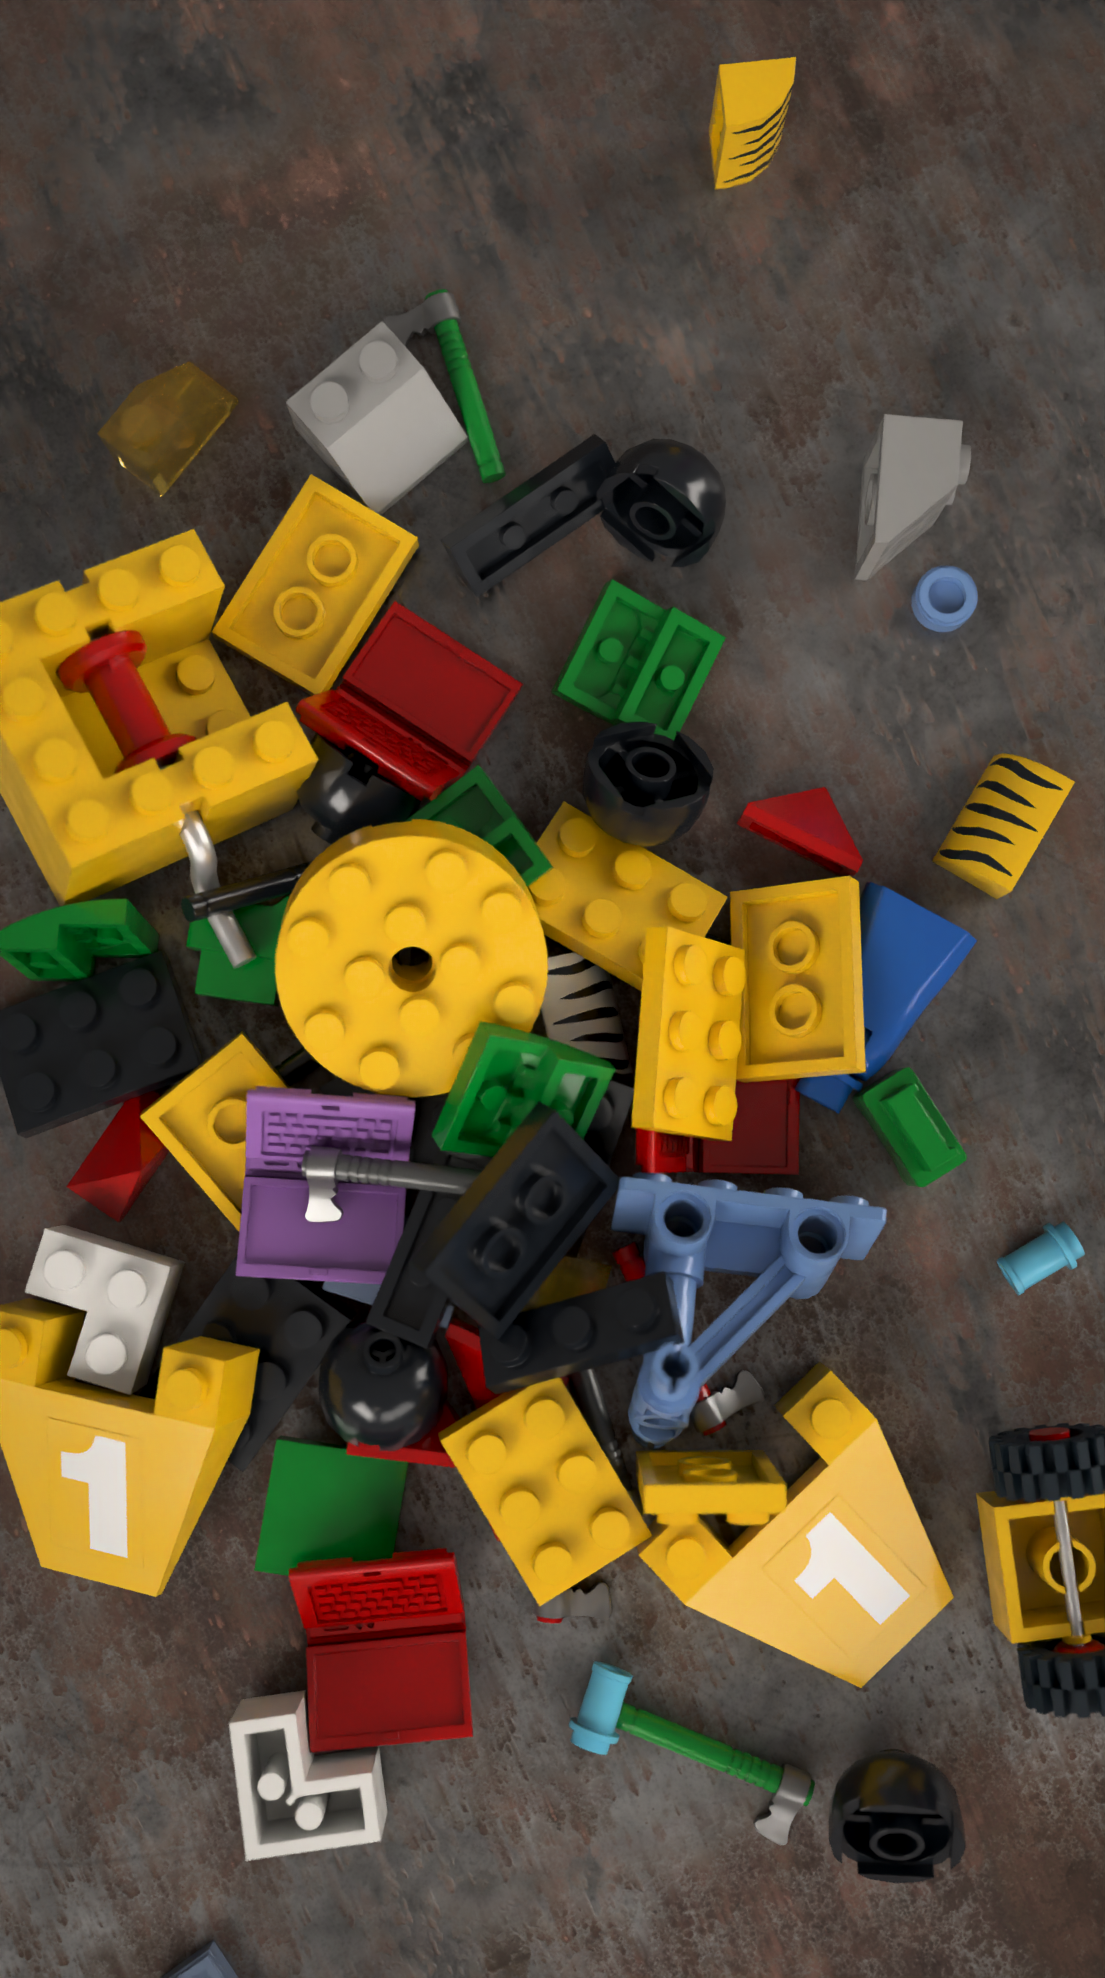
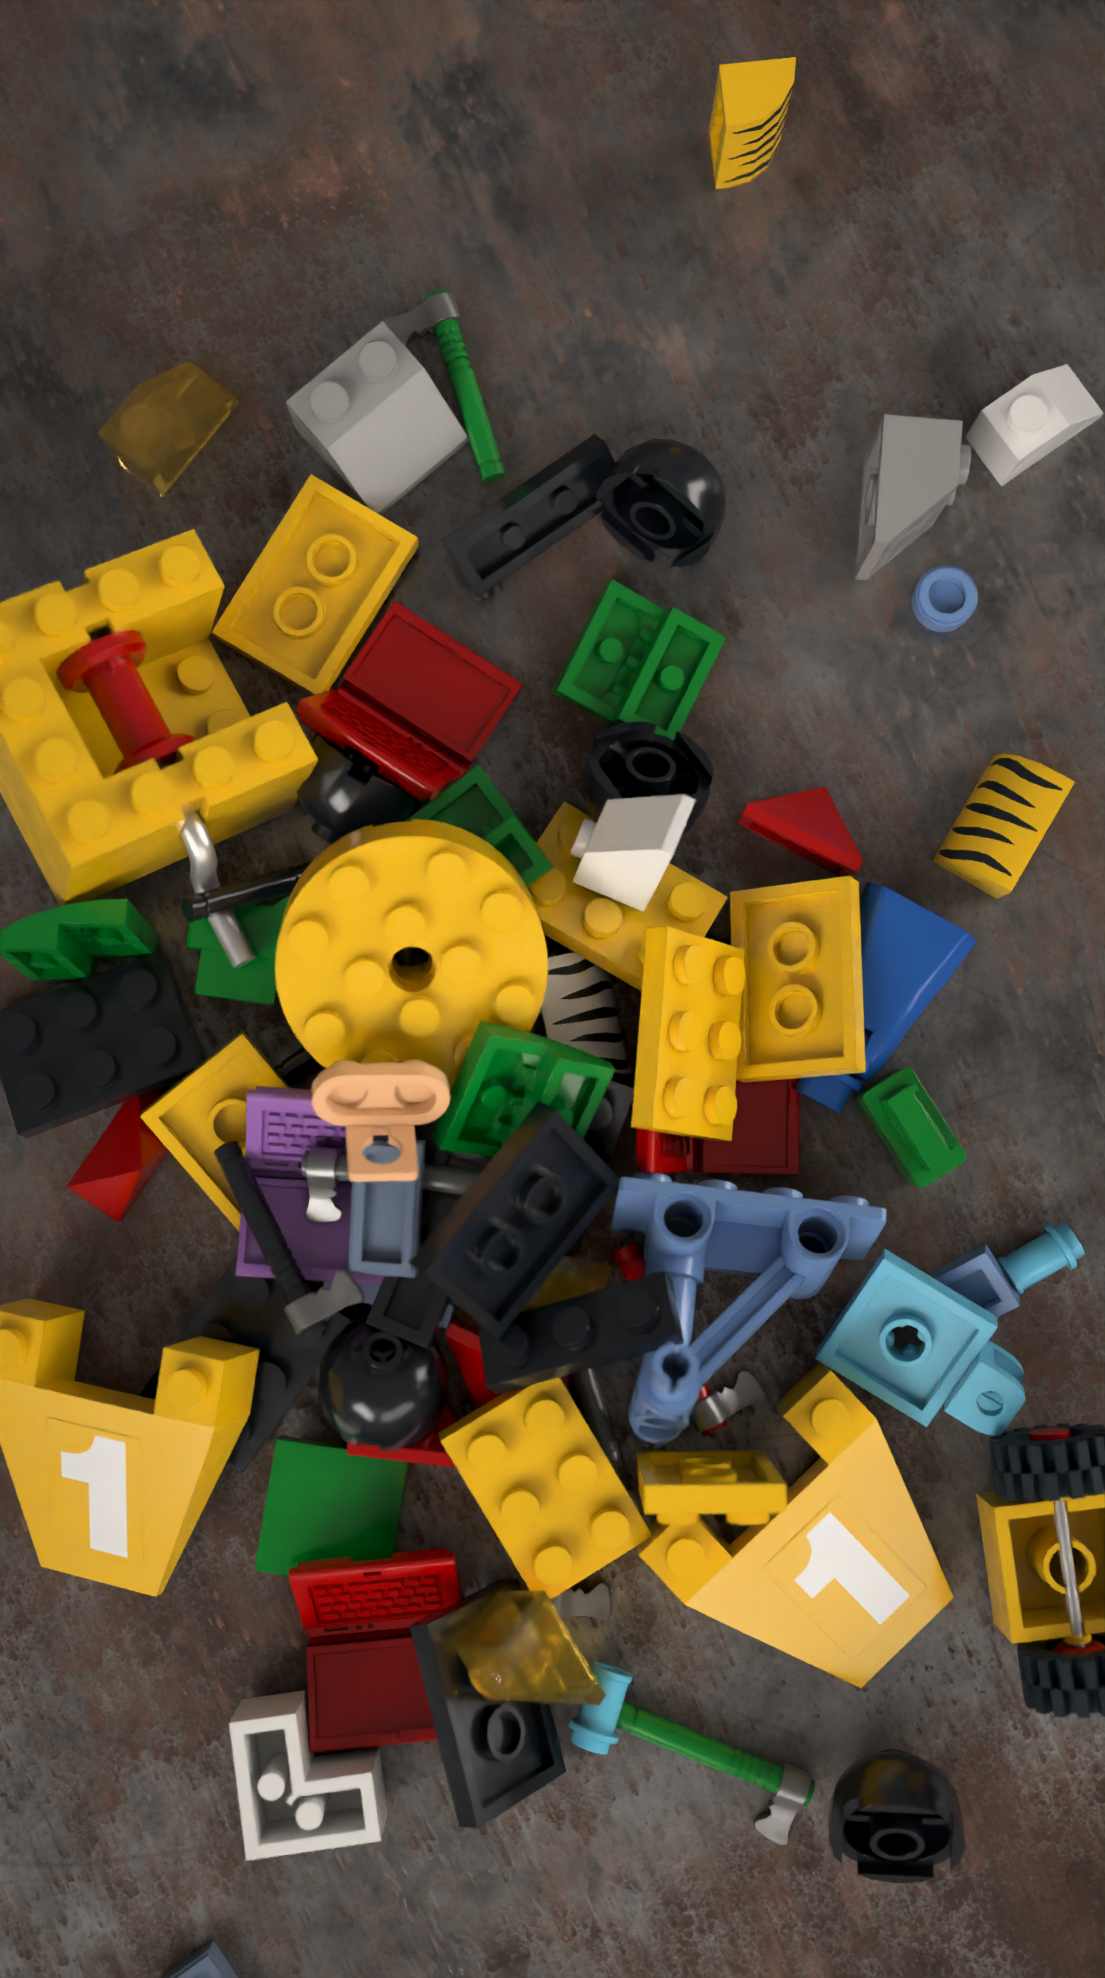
(124, 1298): white brick -> none
(304, 1309): none -> black piece
(380, 1102): none -> light nougat bracket
(386, 1217): none -> sand blue tile
(488, 1747): none -> black plate
(526, 1654): none -> clear yellow slope
(630, 846): none -> white slope
(949, 1368): none -> medium azure plate
(979, 1280): none -> medium blue plate
(1031, 421): none -> white slope

